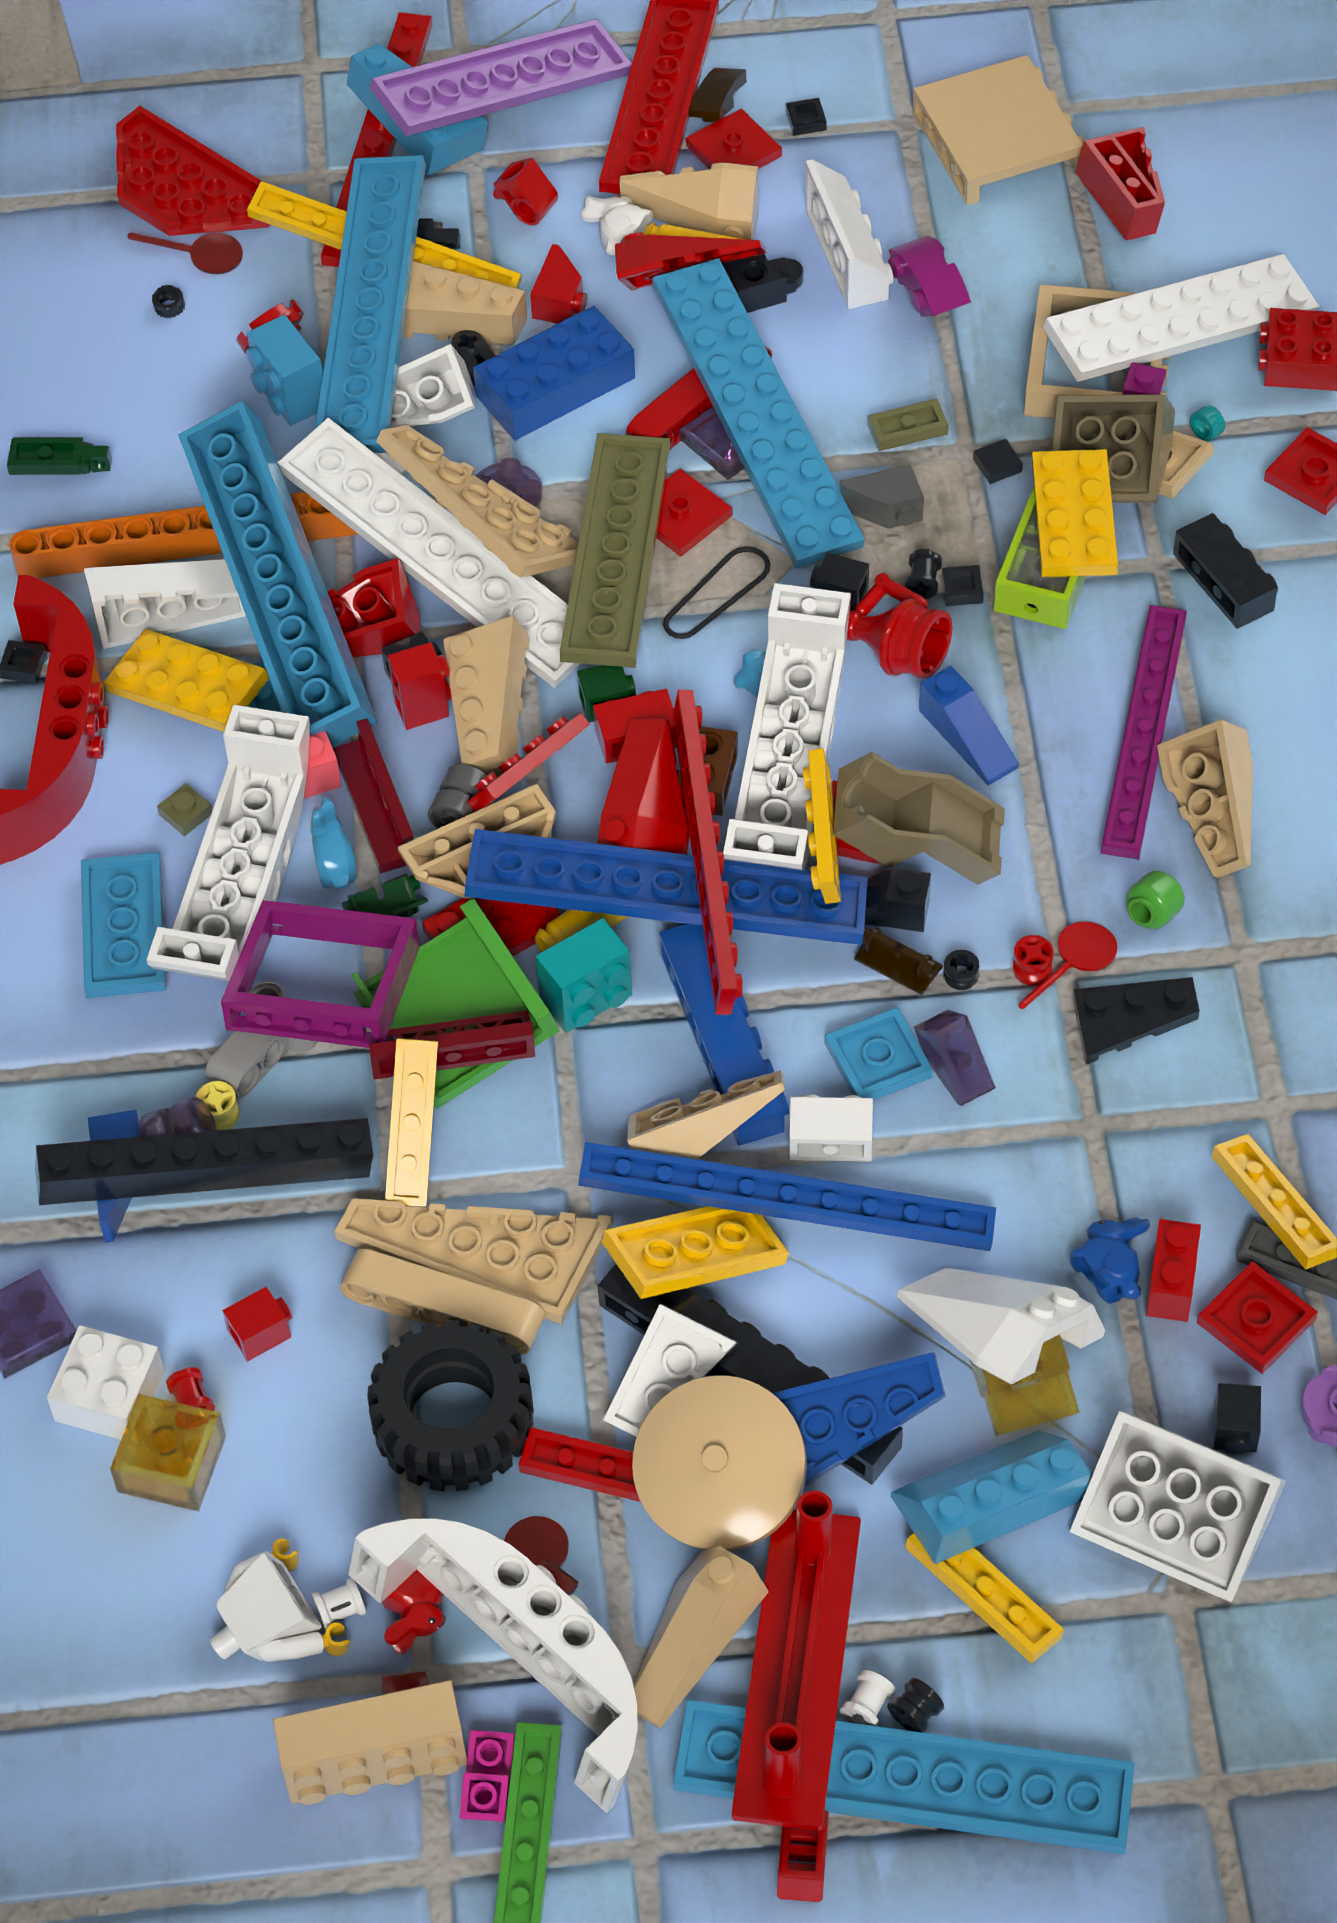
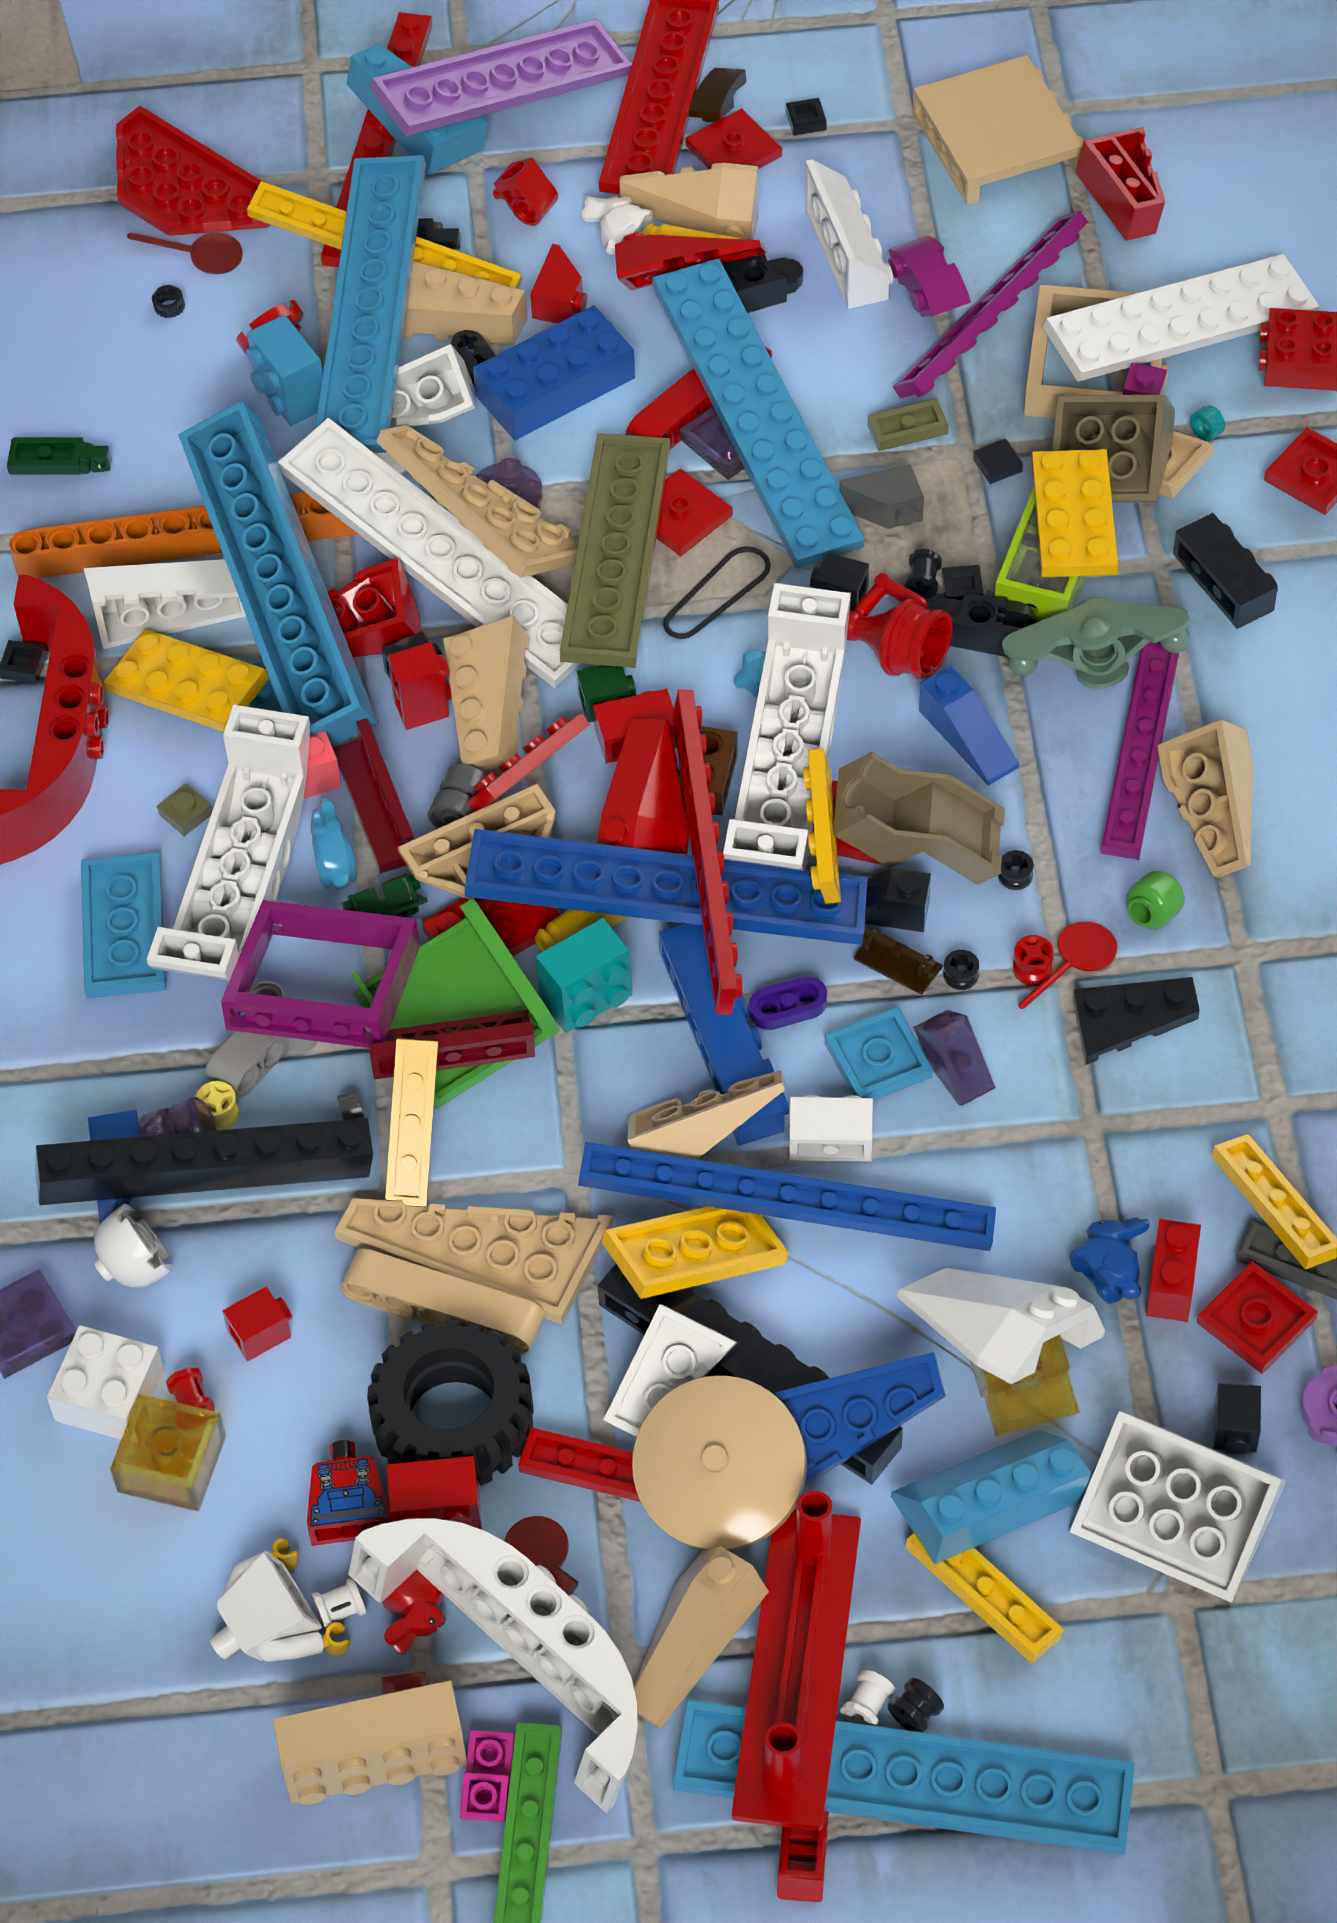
(129, 1250): none -> white cylinder
(344, 1496): none -> torso
(350, 1106): none -> dark grey axle
(435, 1490): none -> red brick
(786, 1003): none -> dark purple plate
(984, 312): none -> magenta plate
(984, 621): none -> black piece
(1018, 859): none -> black bush
(1097, 639): none -> sand green piece

